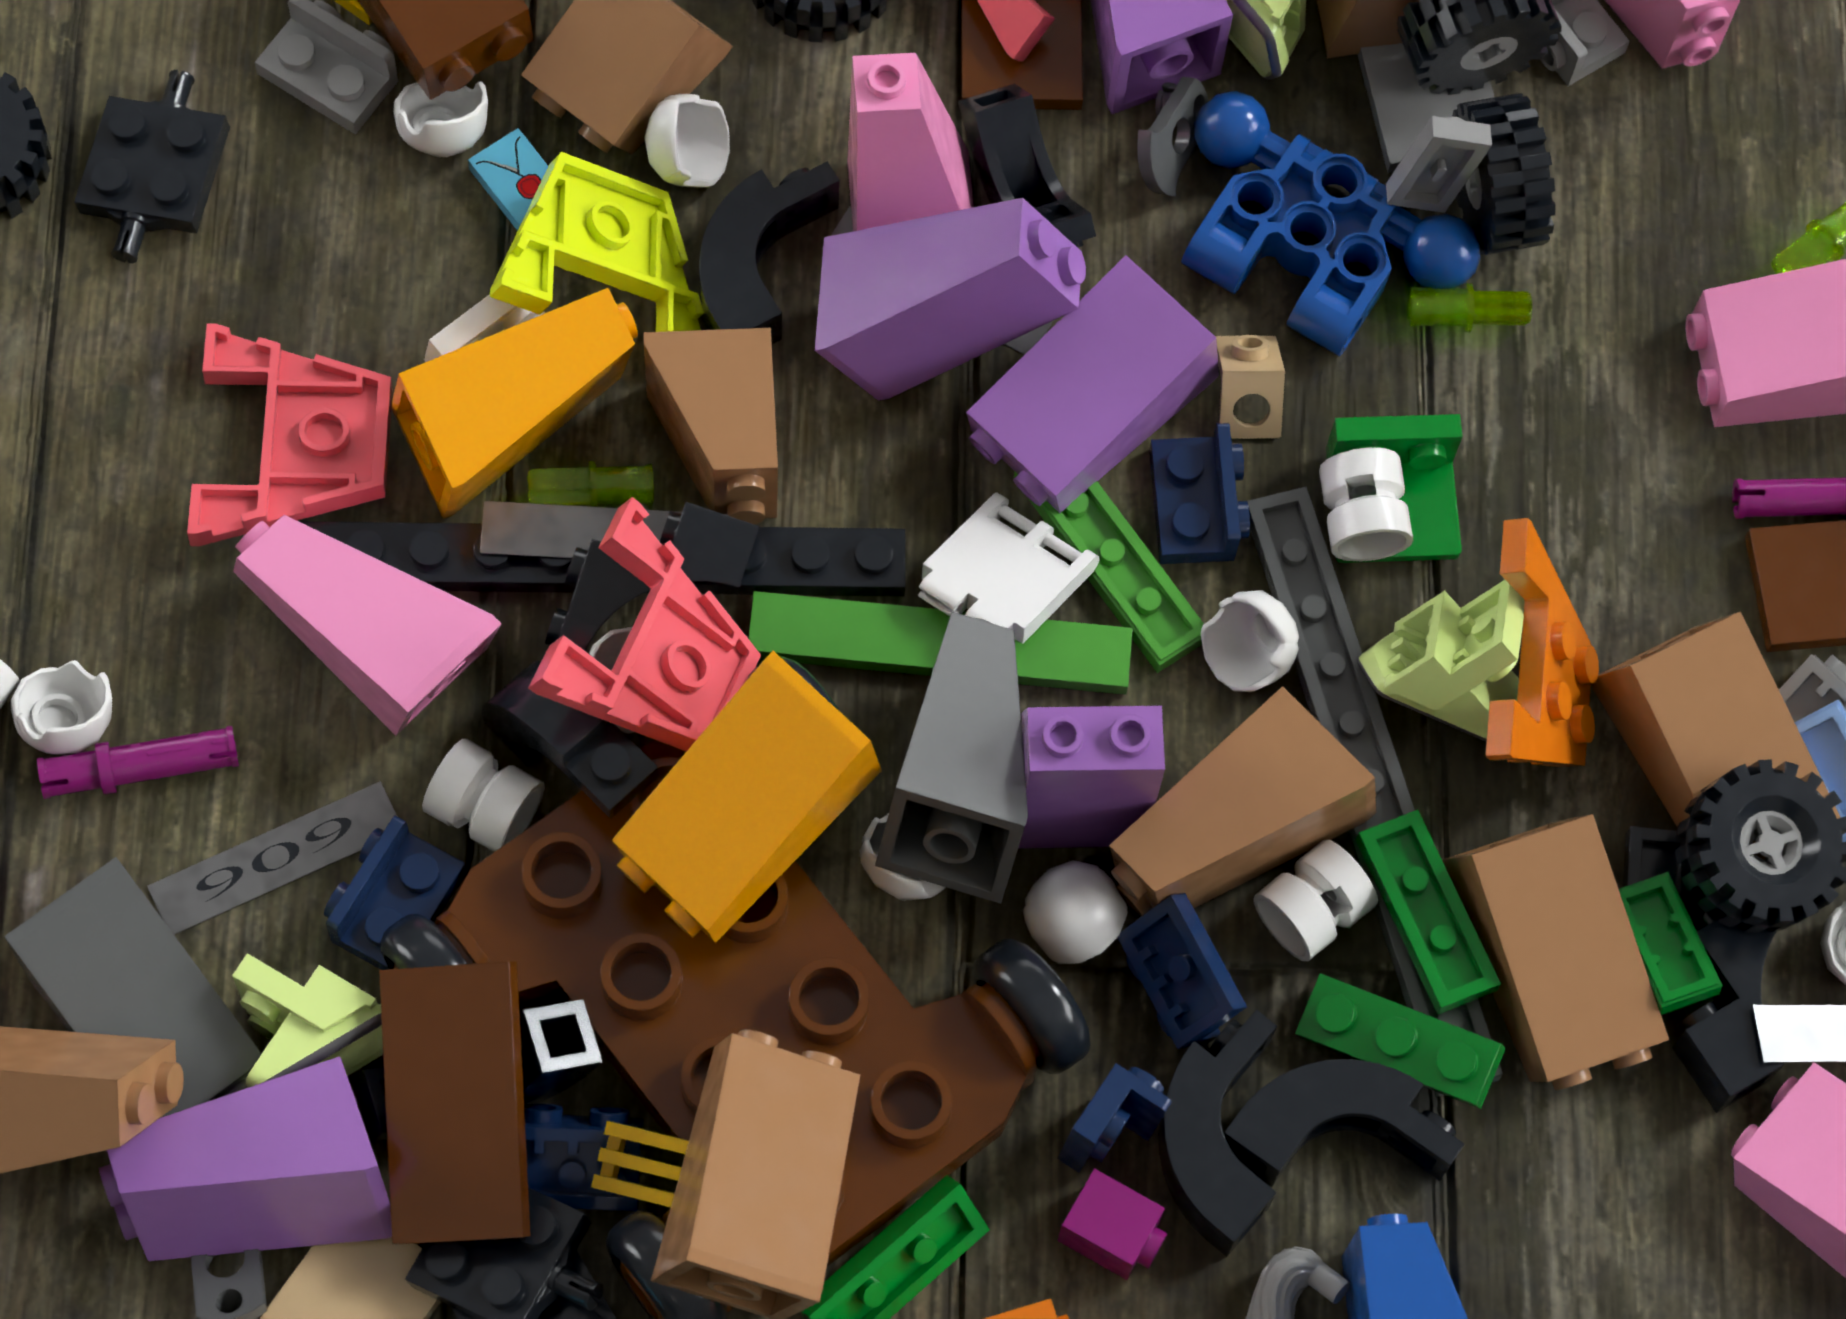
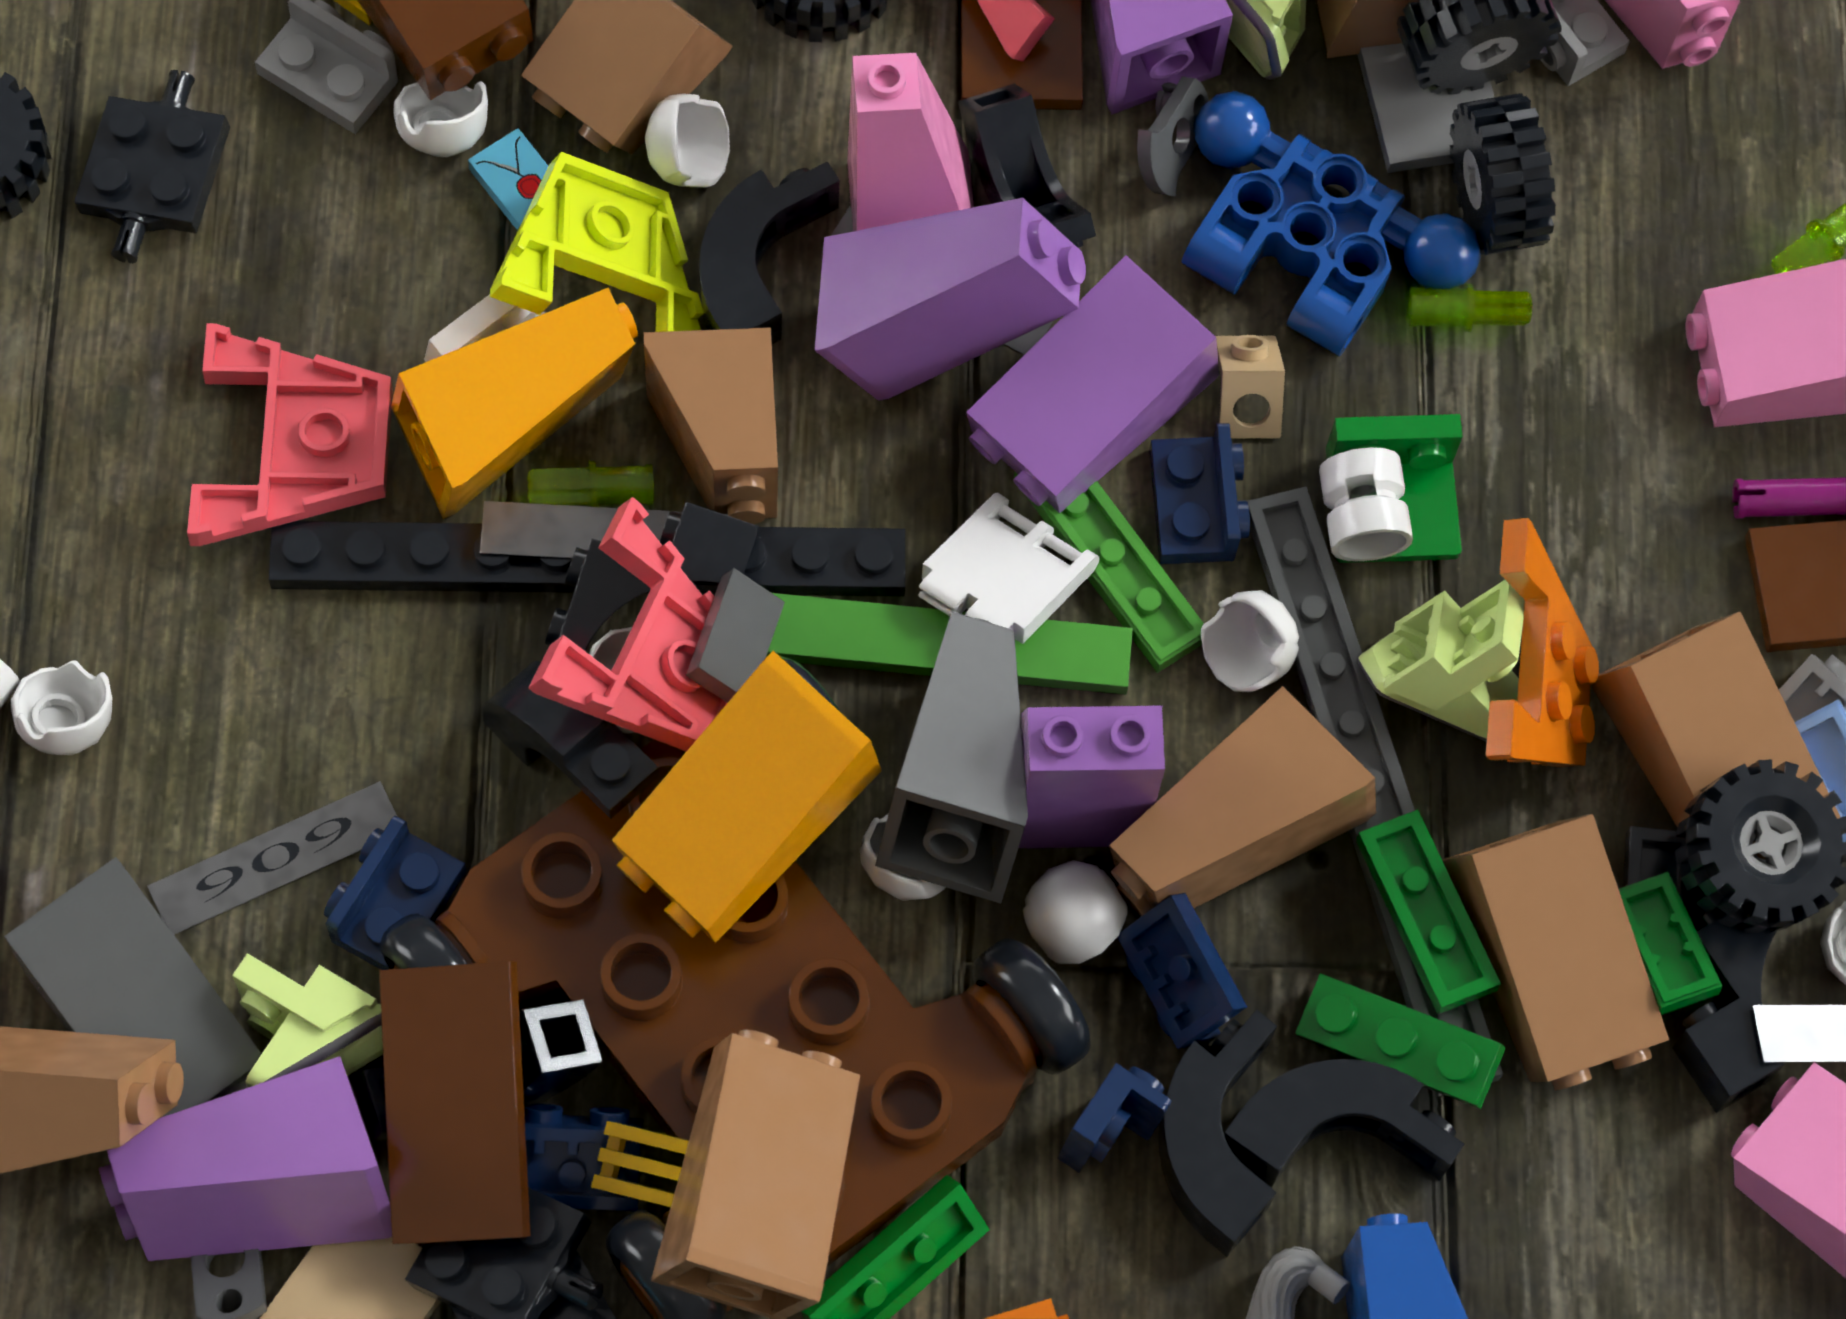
(136, 762): magenta pin -> none
(365, 620): bright pink slope -> none
(474, 791): white wheel -> none
(734, 635): none -> dark grey tile
(1113, 1225): magenta brick -> none
(1308, 906): white wheel -> none
(1438, 164): light grey plate -> none

